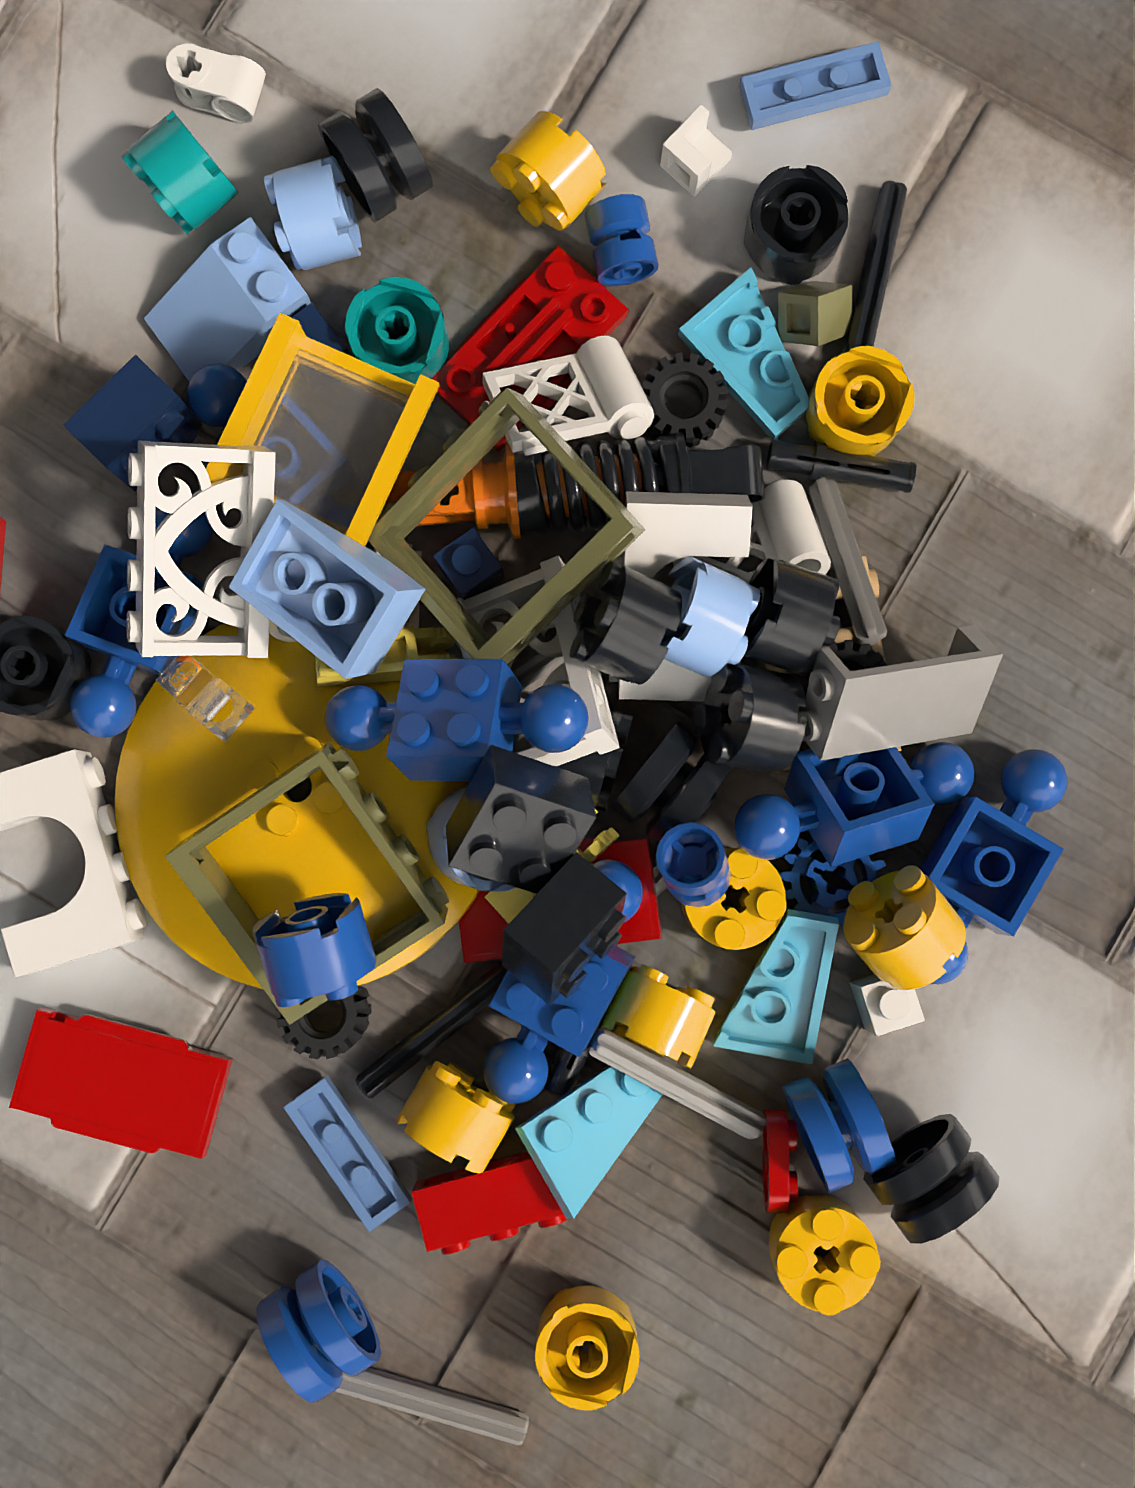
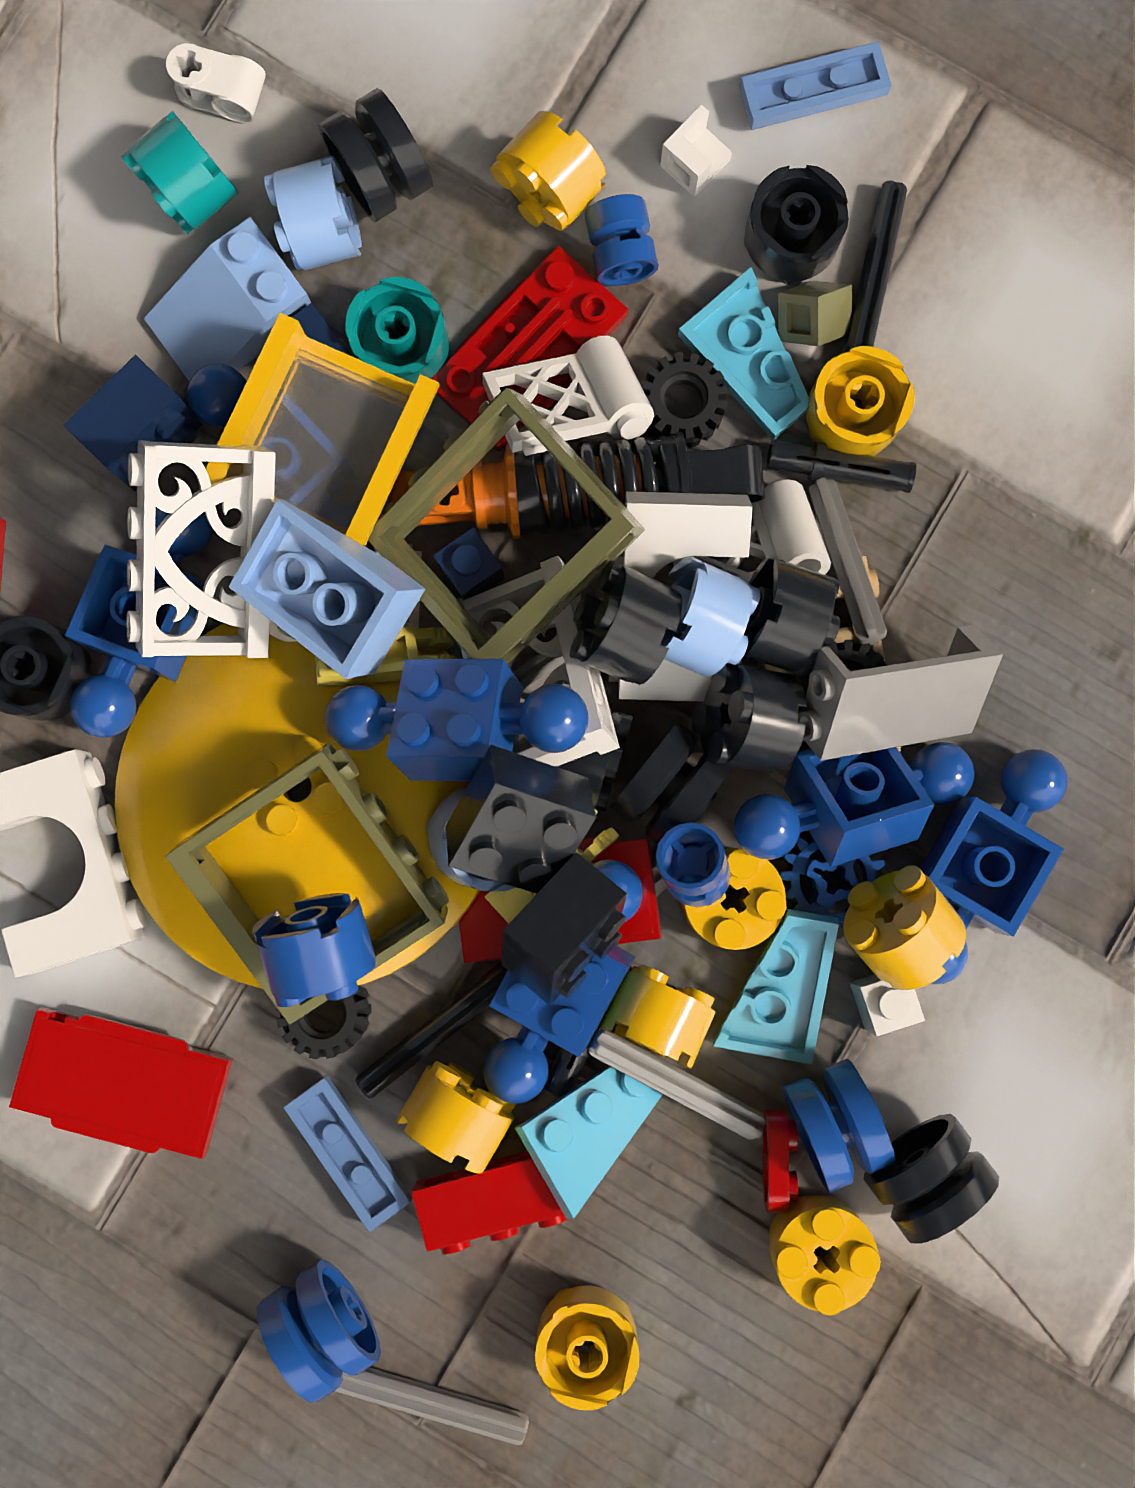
(204, 695): clear leg -> none

